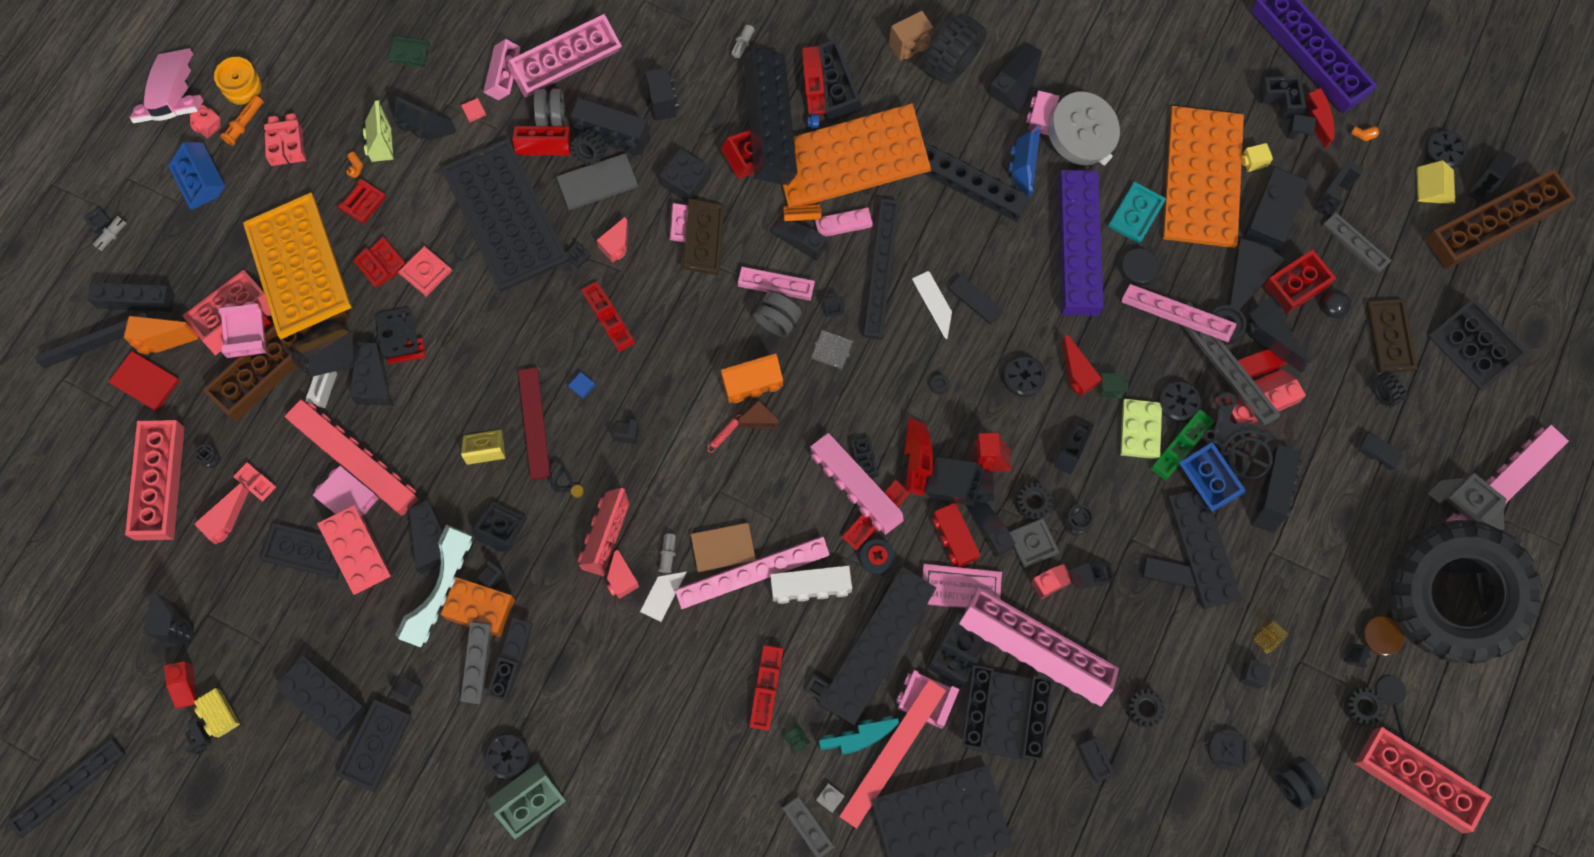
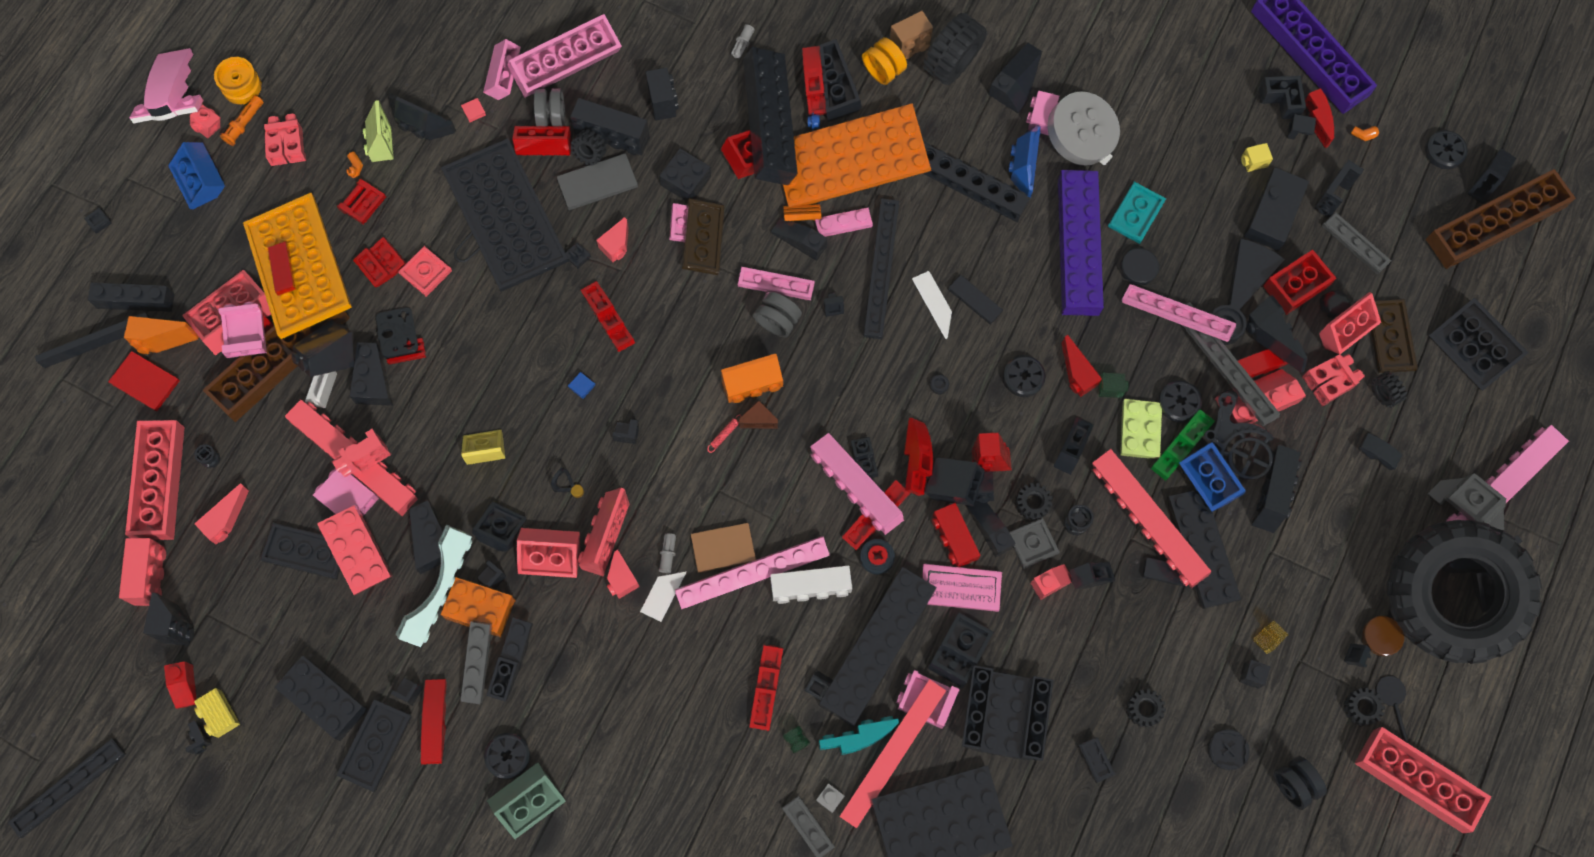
(109, 233): light grey pin -> none
(141, 570): none -> coral brick
(254, 482): coral slope -> none
(281, 268): none -> red tile
(361, 455): none -> coral hips
(409, 51): clear green plate -> none
(433, 721): none -> red slope
(534, 424): dark red tile -> none
(548, 552): none -> coral slope
(832, 349): clear piece -> none
(884, 61): none -> light orange wheel
(1040, 647): bright pink brick -> none
(1151, 519): none -> coral brick
(1203, 177): orange plate -> none
(1340, 377): none -> coral hips
(1351, 325): none -> coral slope
(1436, 183): light yellow slope -> none

